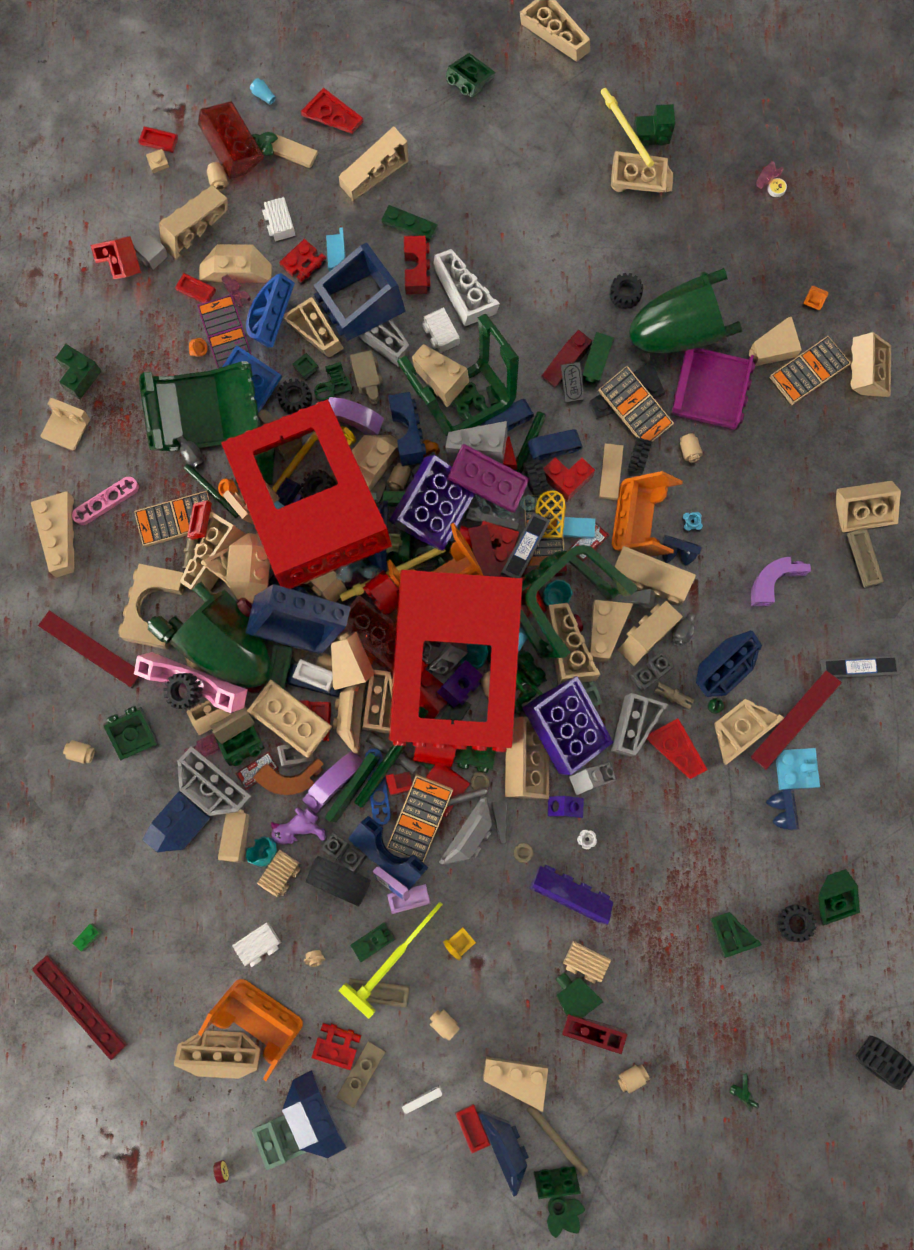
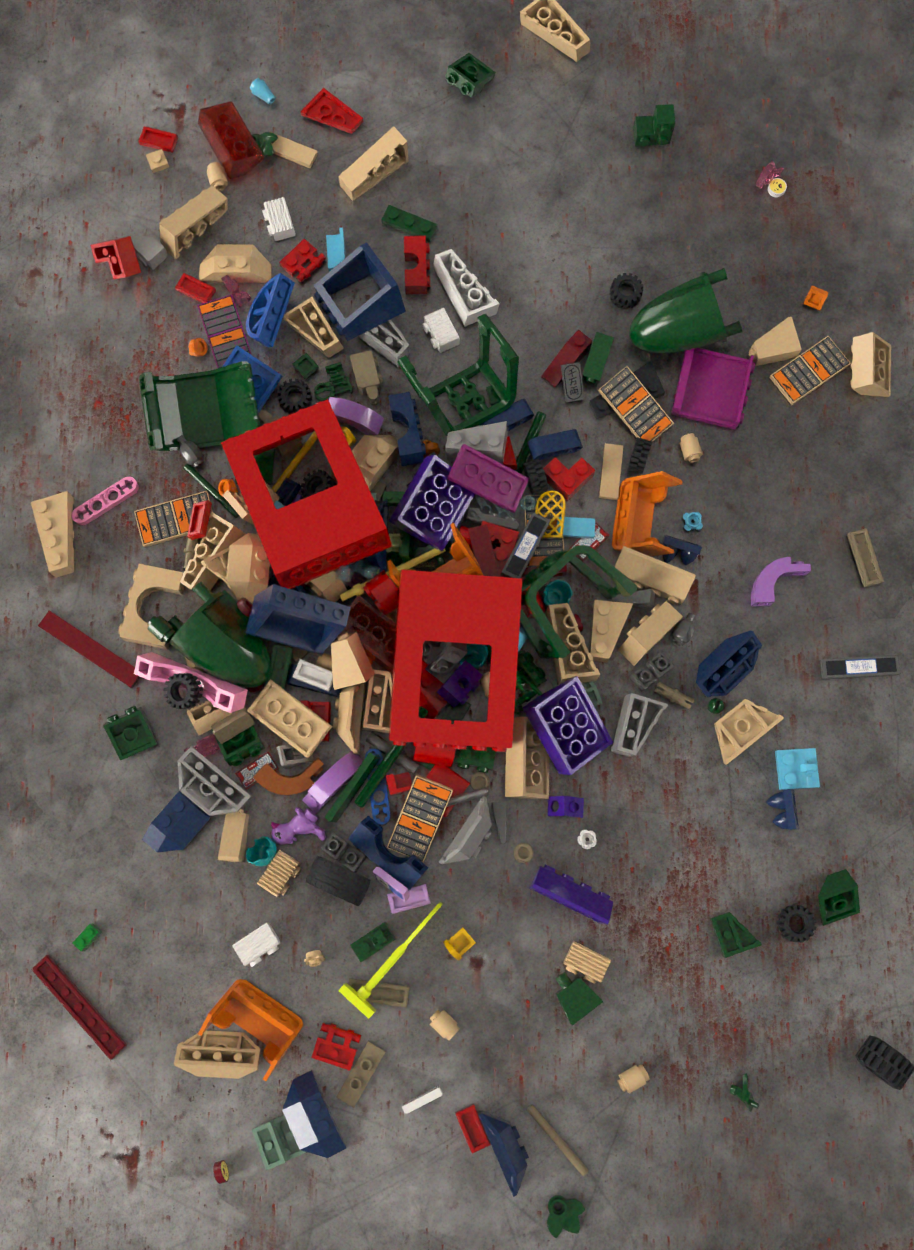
(65, 424): tan bracket -> none
(79, 752): tan brick -> none
(80, 371): dark green brick -> none
(399, 477): tan brick -> none
(441, 373): tan wedge -> none
(518, 1079): tan wedge -> none
(556, 1182): dark green hinge -> none
(592, 778): light grey slope -> none
(595, 1033): dark red slope -> none
(612, 104): light yellow bar -> none
(632, 172): tan slope -> none
(678, 748): red wing -> none
(796, 720): dark red tile -> none
(868, 506): tan slope -> none

